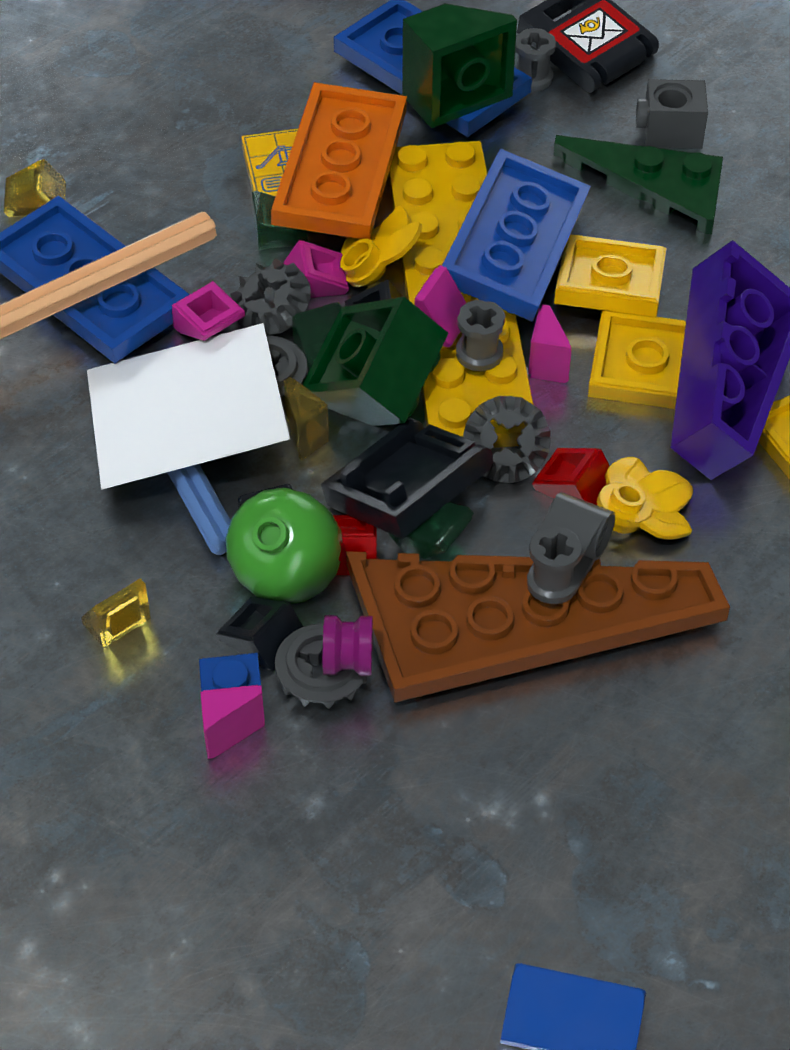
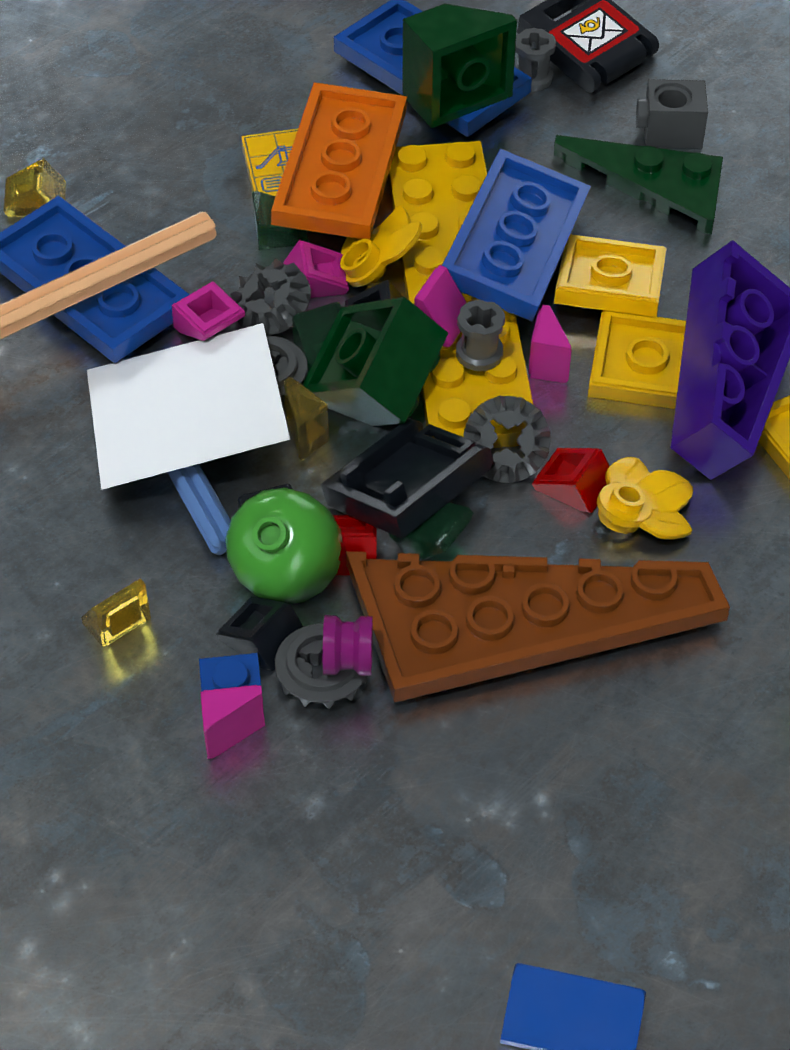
(567, 547): dark grey piece -> none

